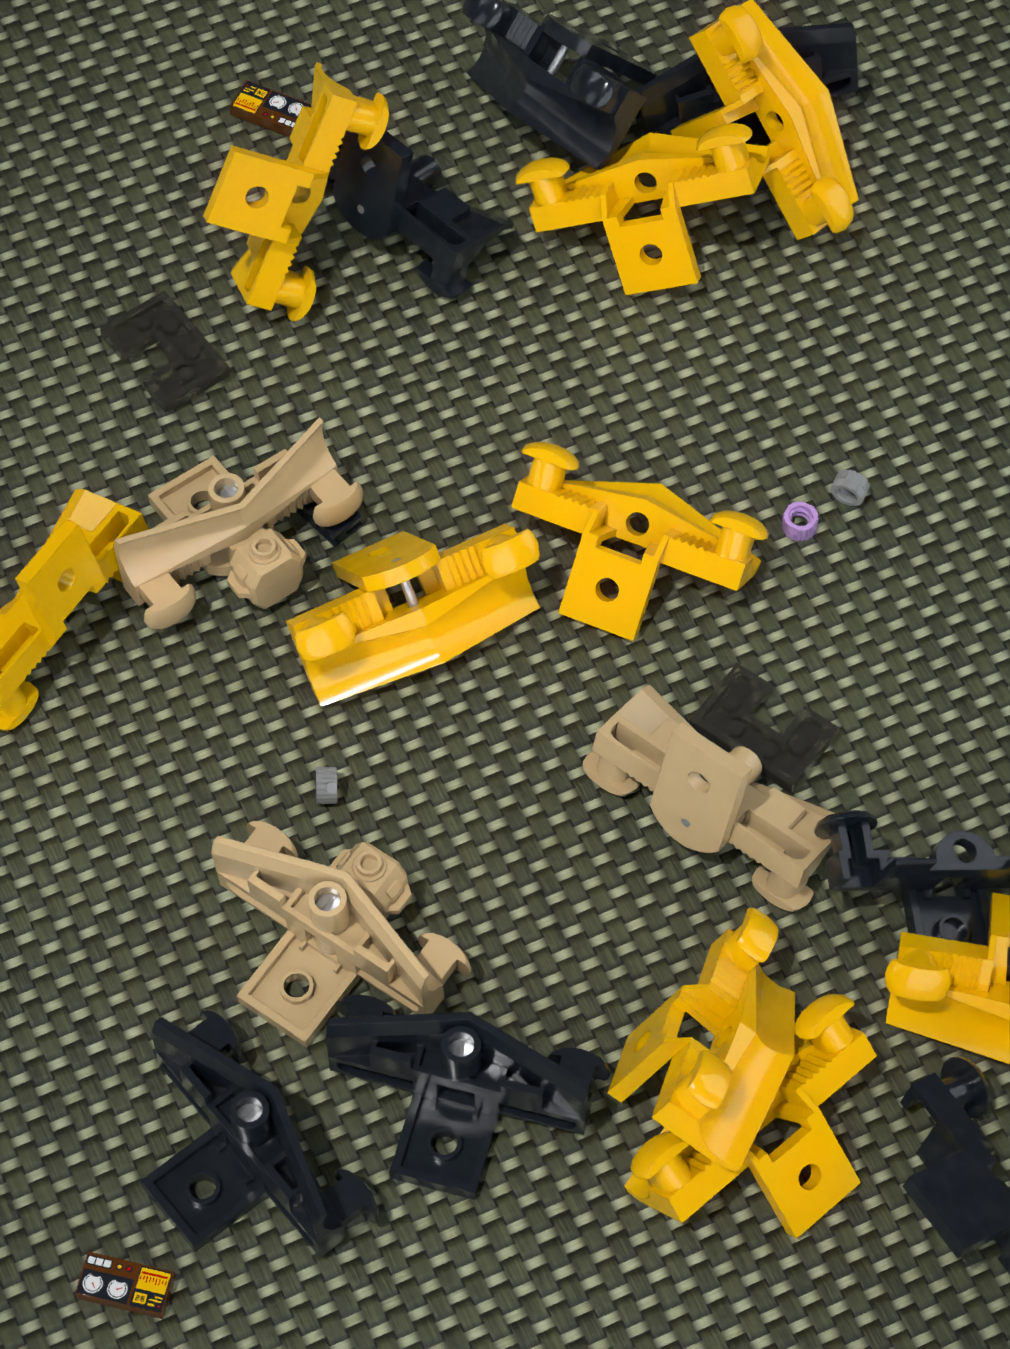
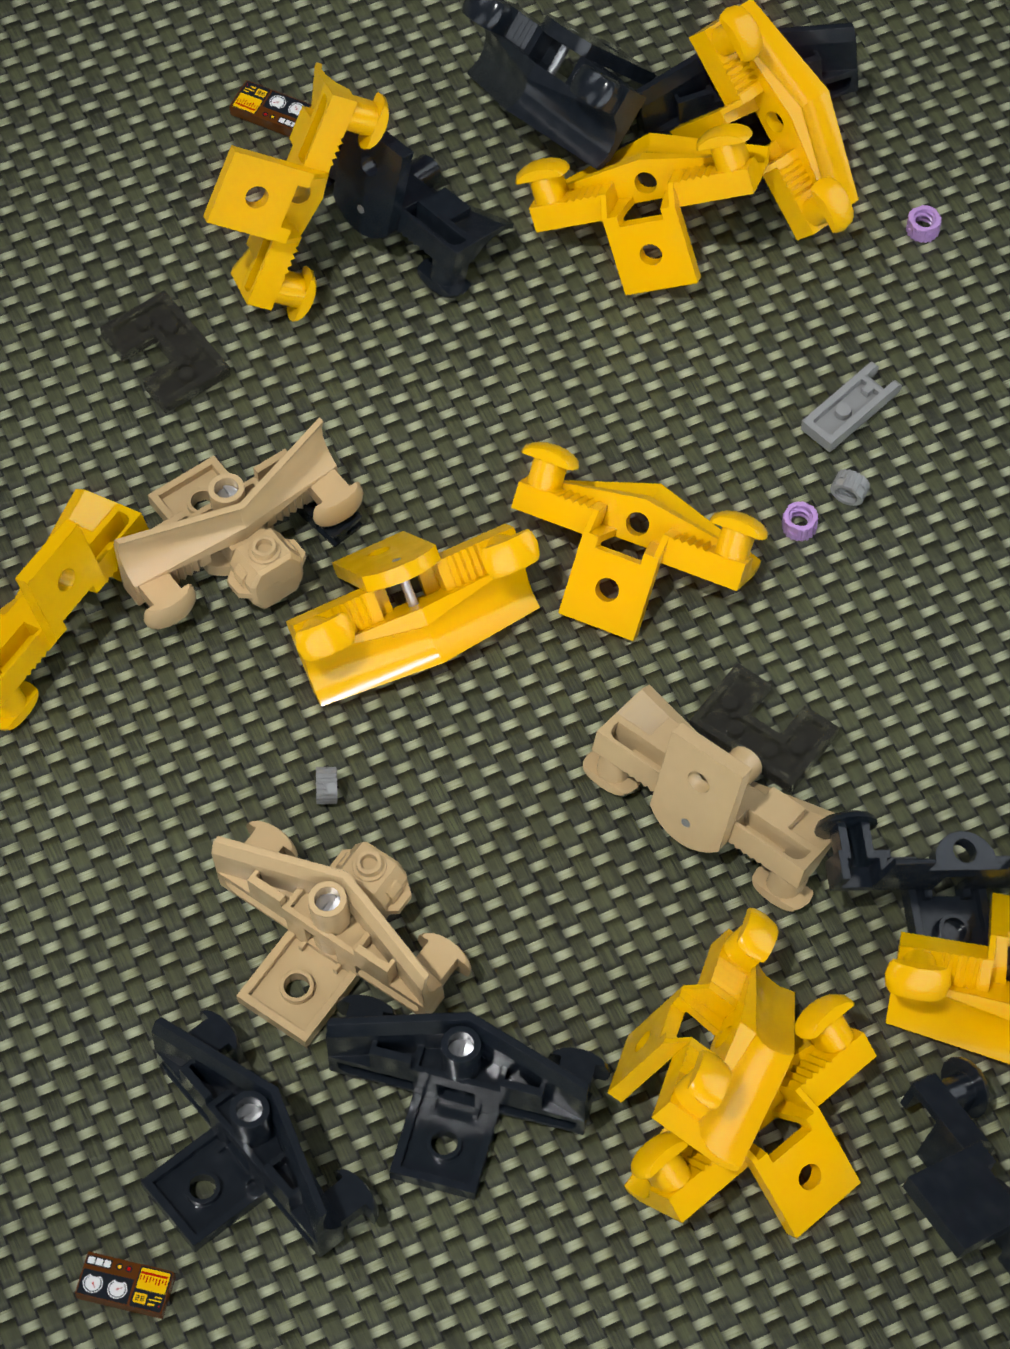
(848, 408): none -> light grey hinge
(927, 214): none -> lavender axle

